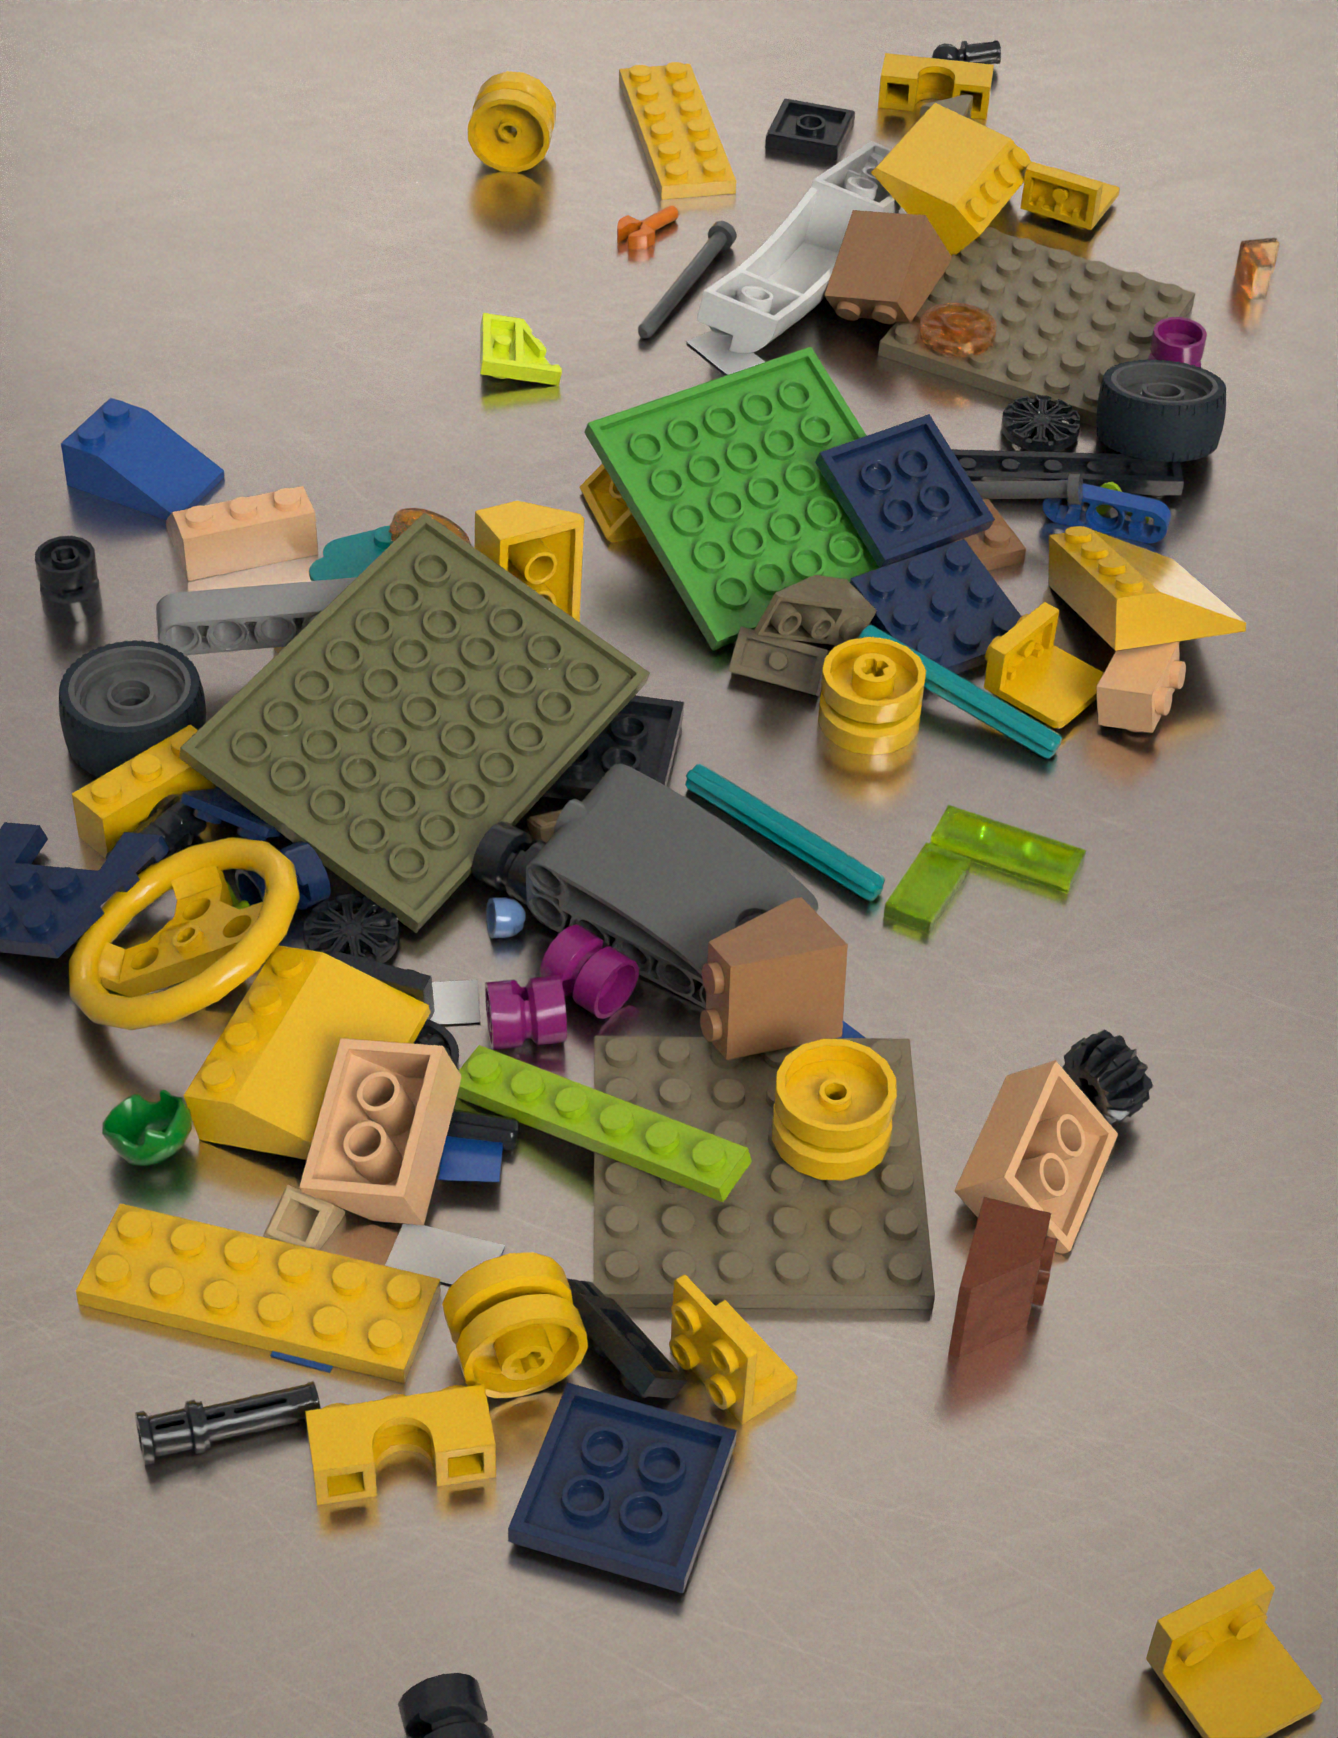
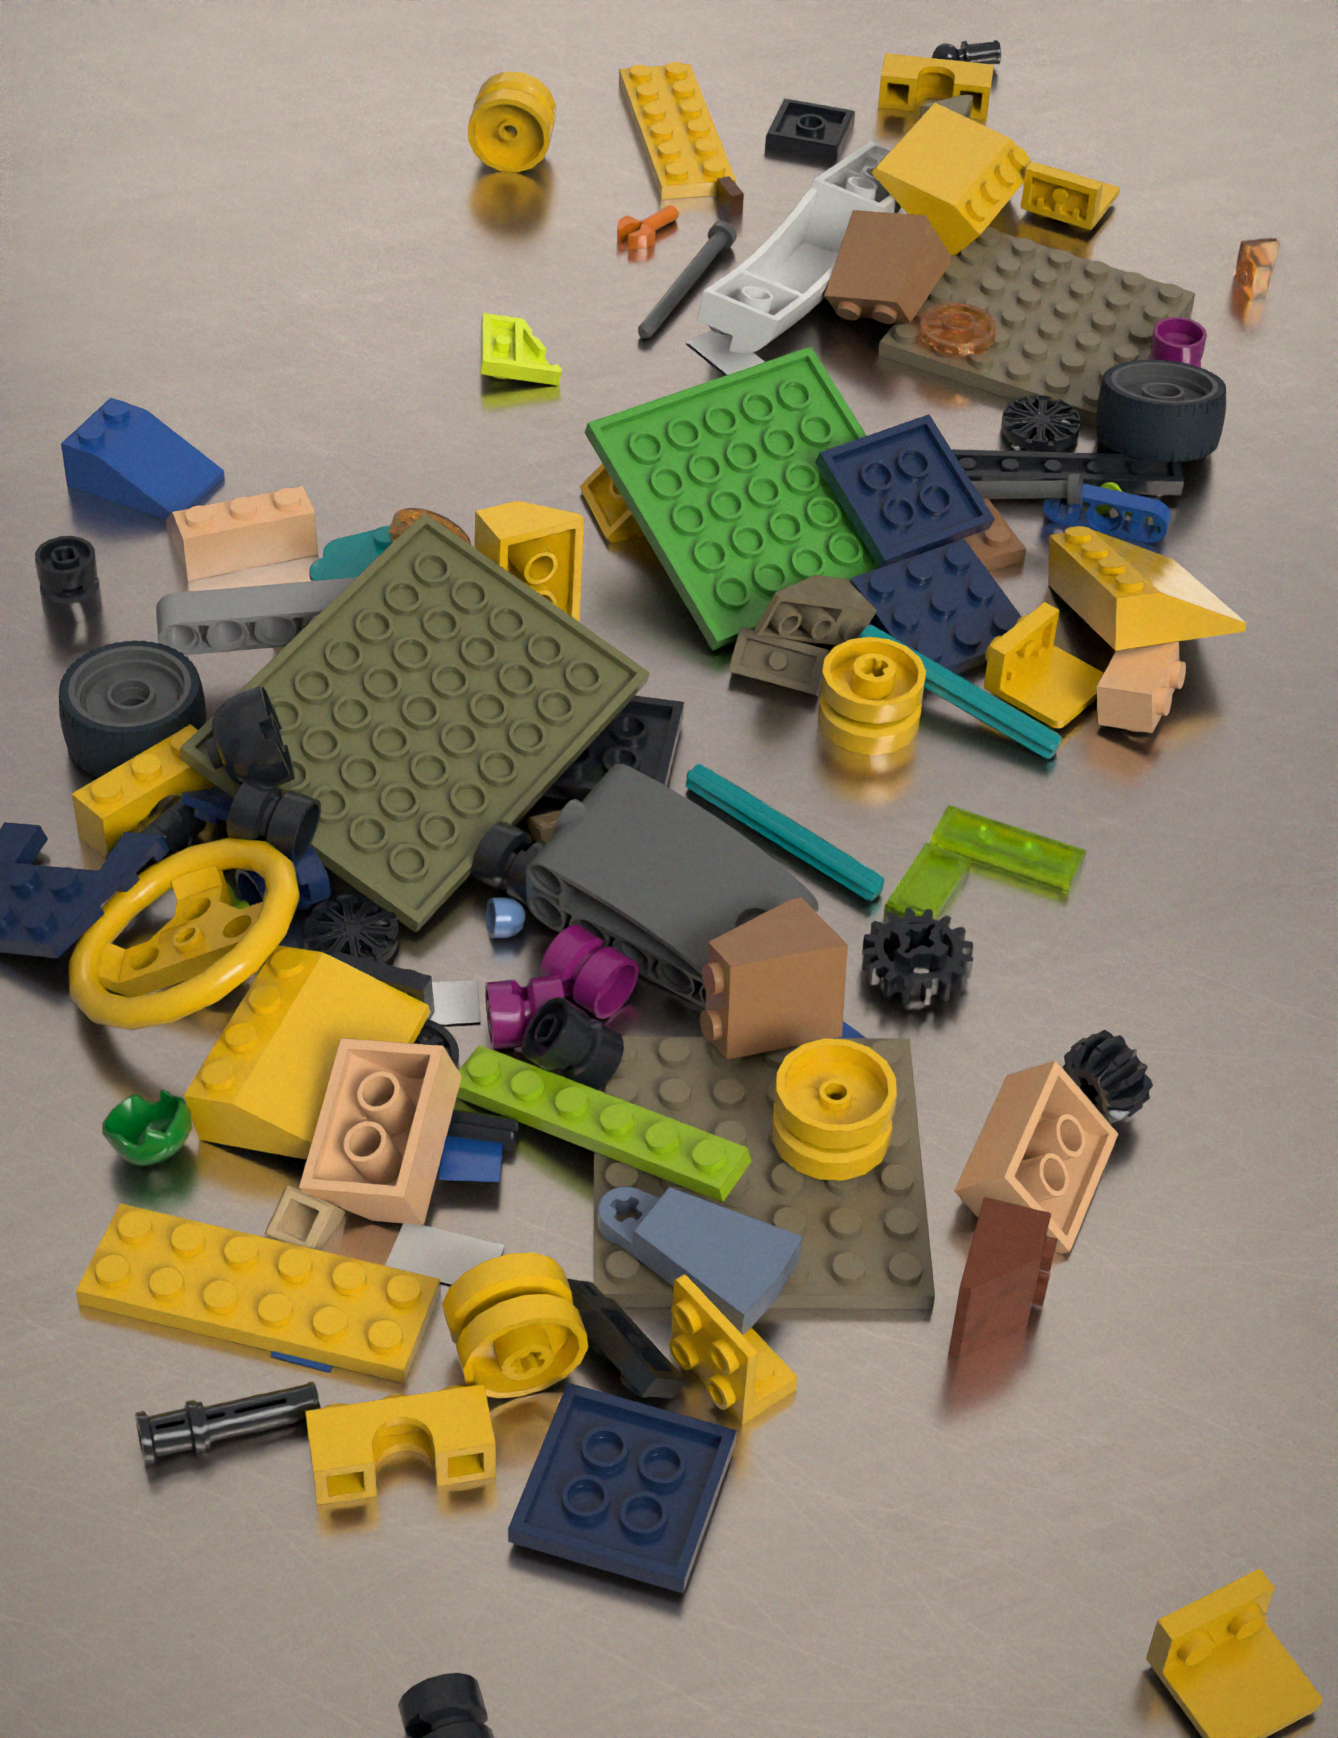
(249, 739): none -> black cylinder
(269, 816): none -> black wheel
(572, 1043): none -> black wheel
(723, 1252): none -> sand blue piece
(730, 196): none -> reddish brown piece
(921, 956): none -> black gear

